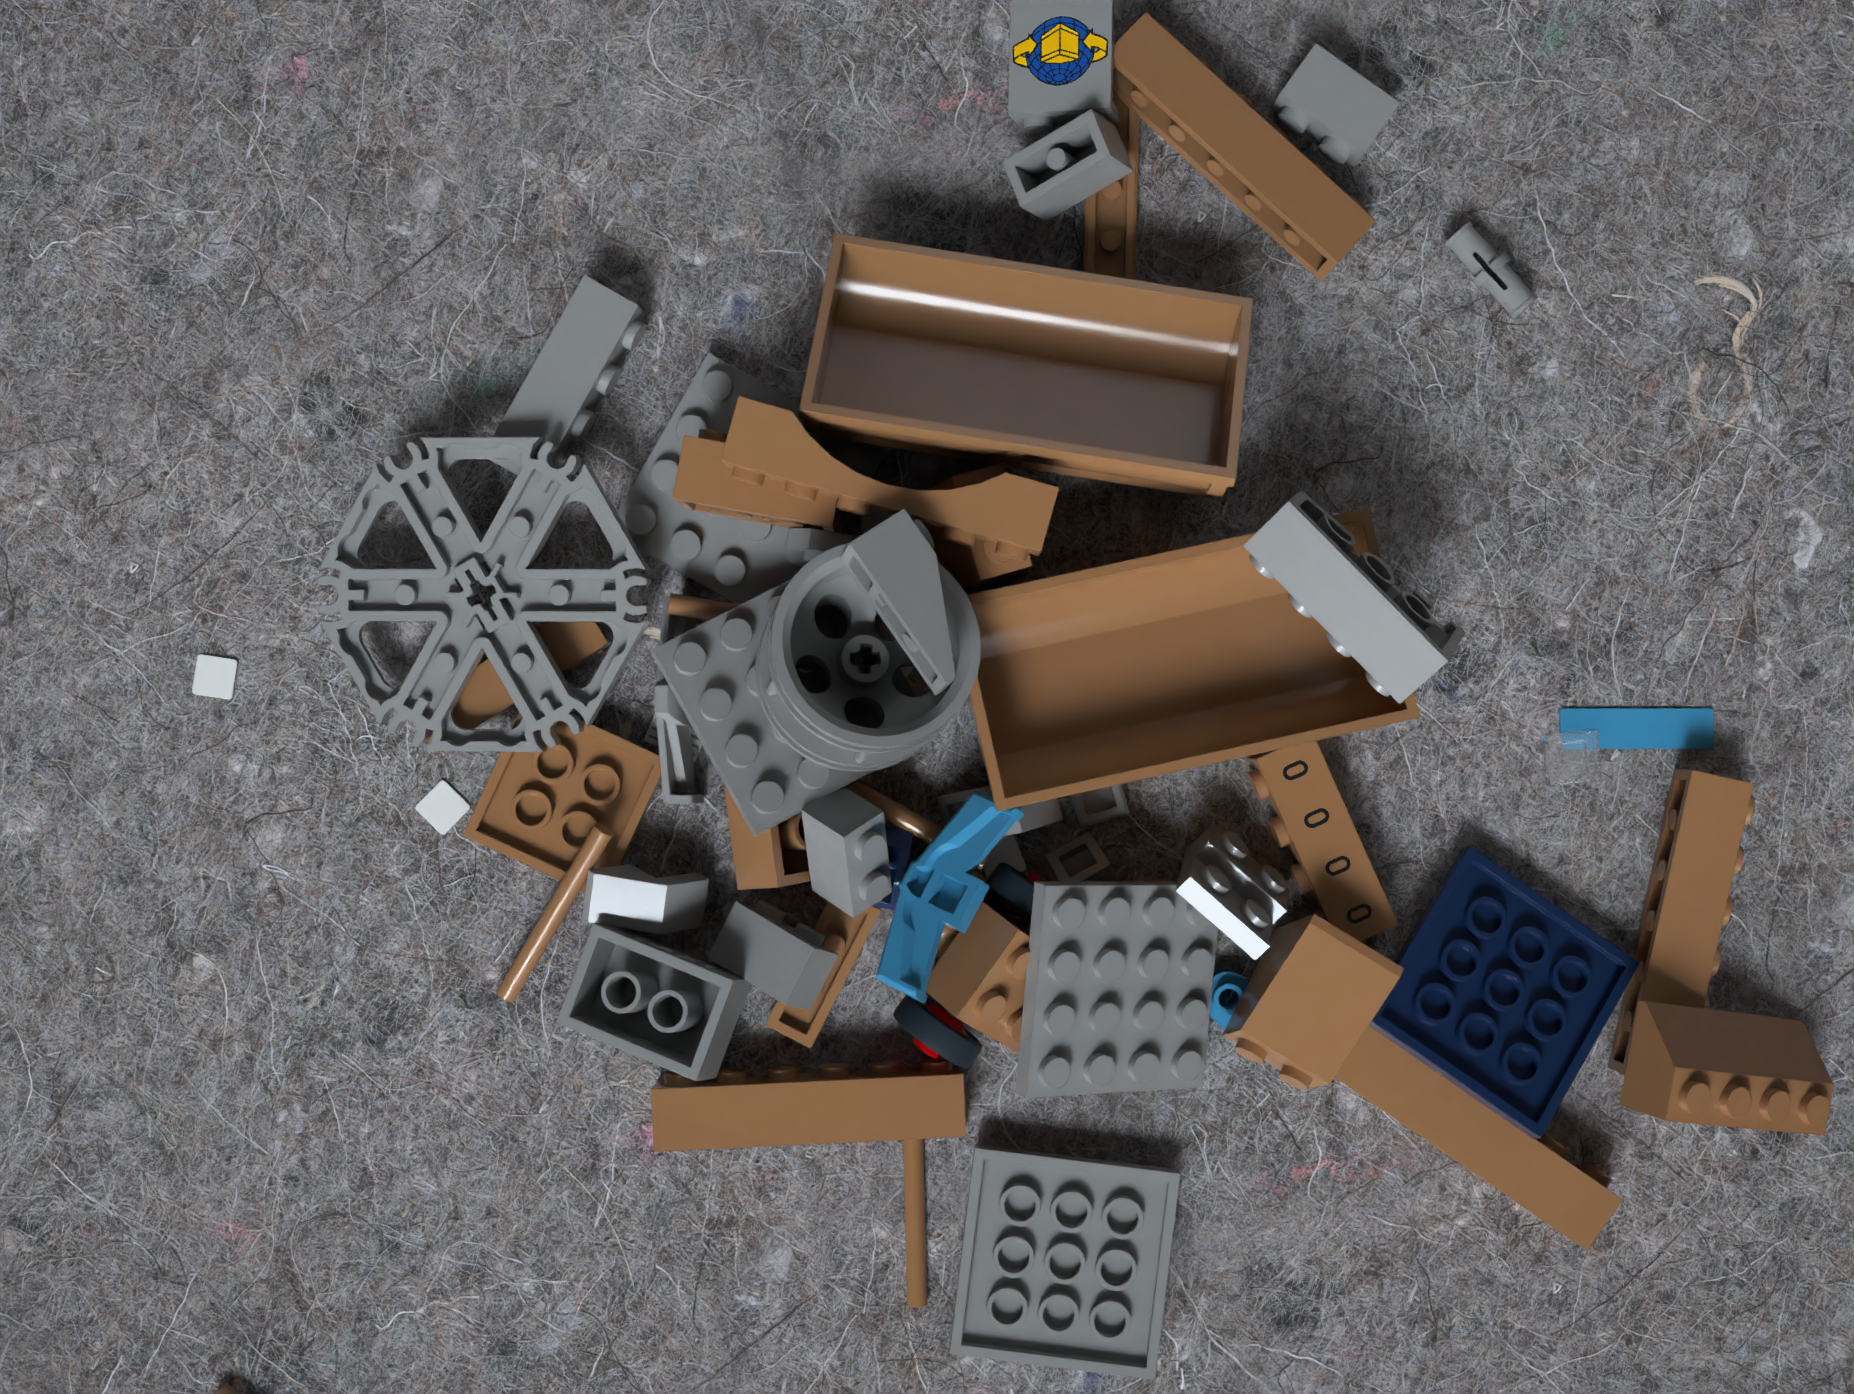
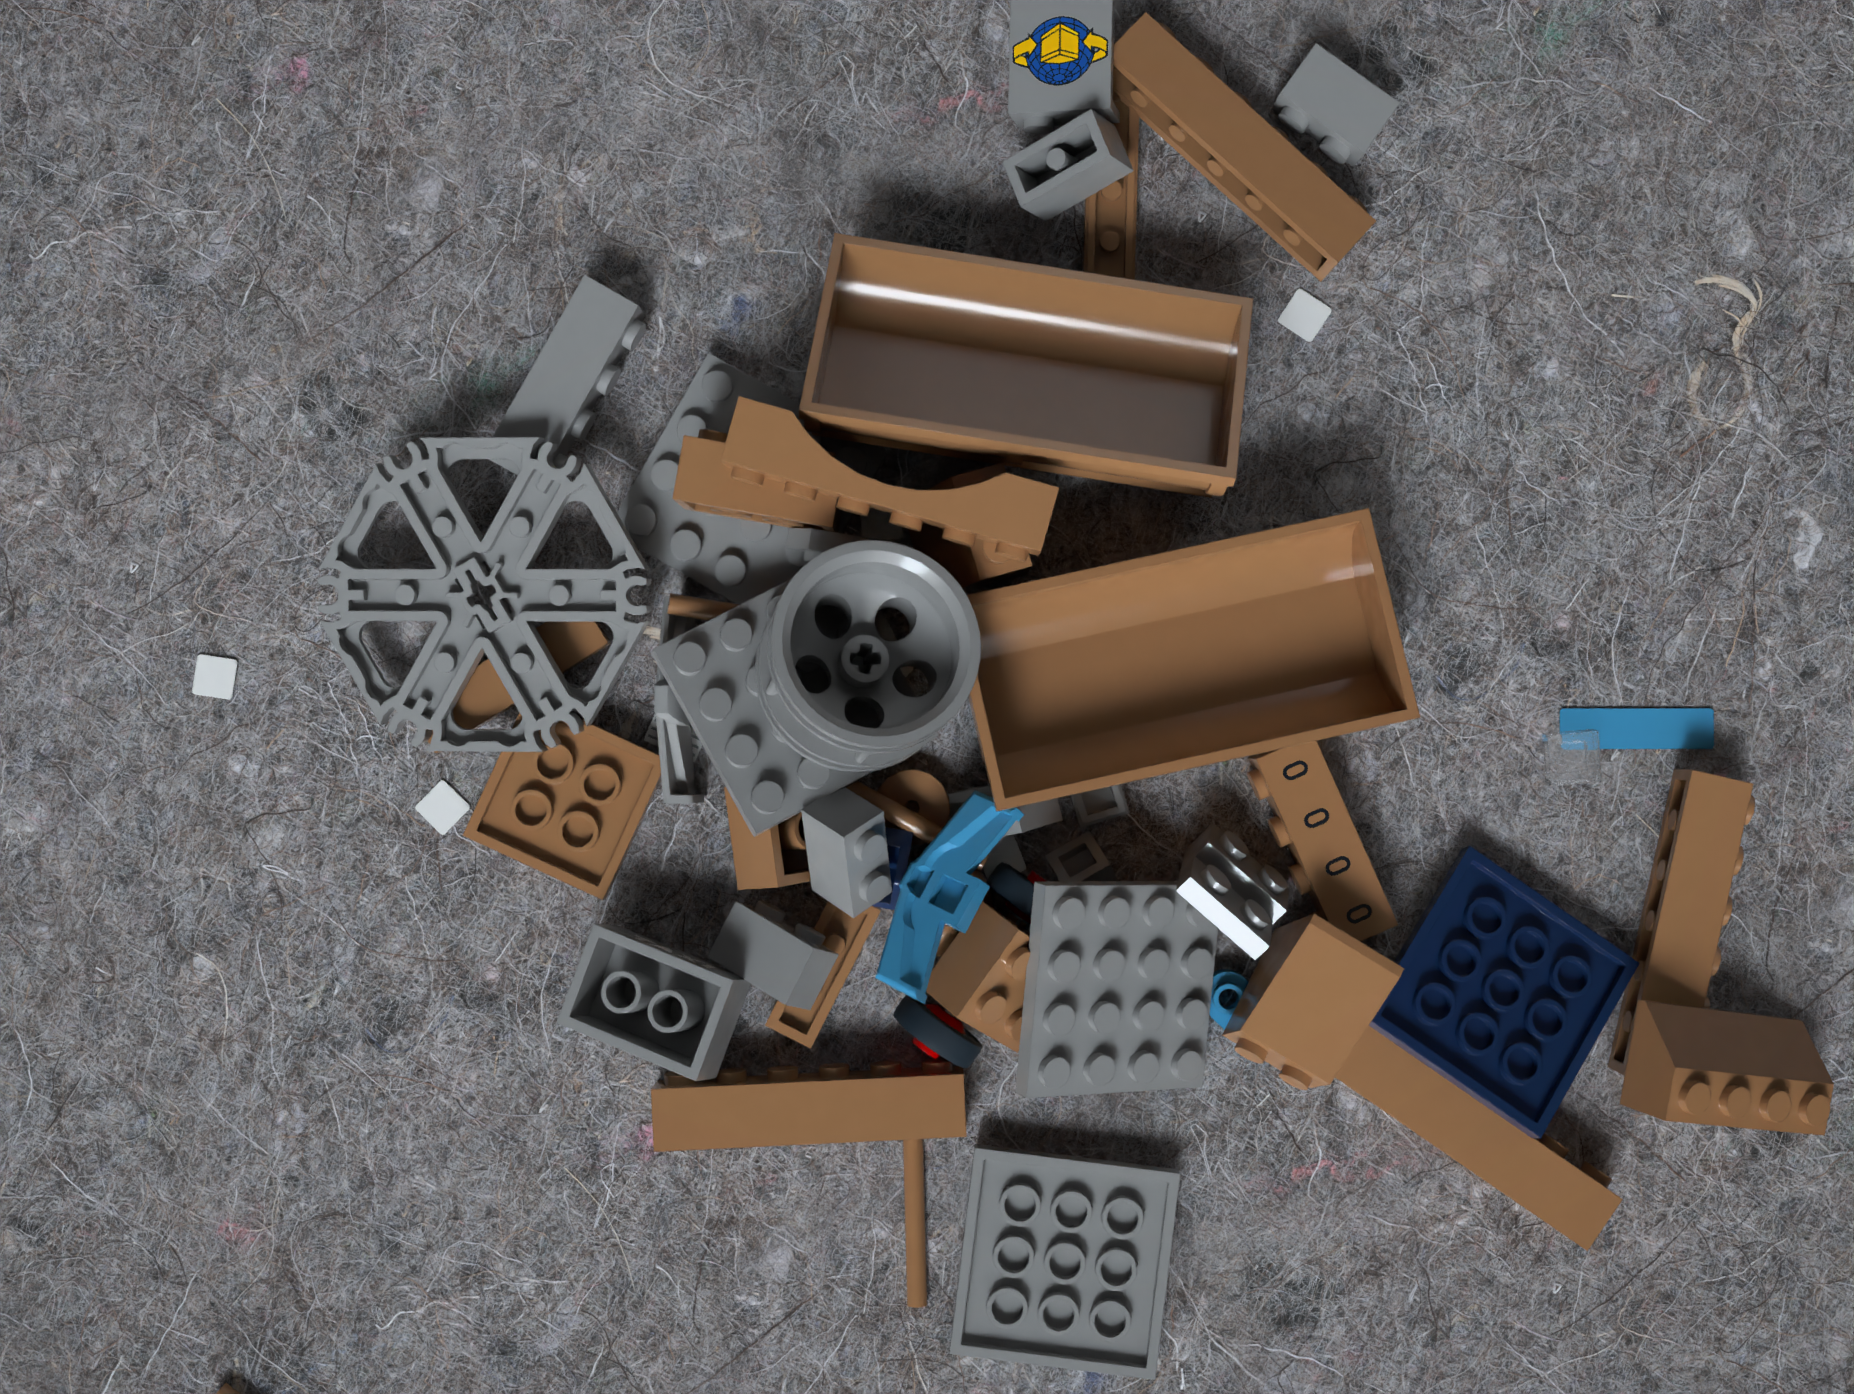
(554, 912): medium nougat bar -> none
(637, 901): light grey slope -> none
(903, 584): light grey slope -> none
(920, 794): none -> medium nougat piece
(1304, 315): none -> white sticker
(1353, 598): light grey wedge -> none
(1516, 295): light grey pin -> none

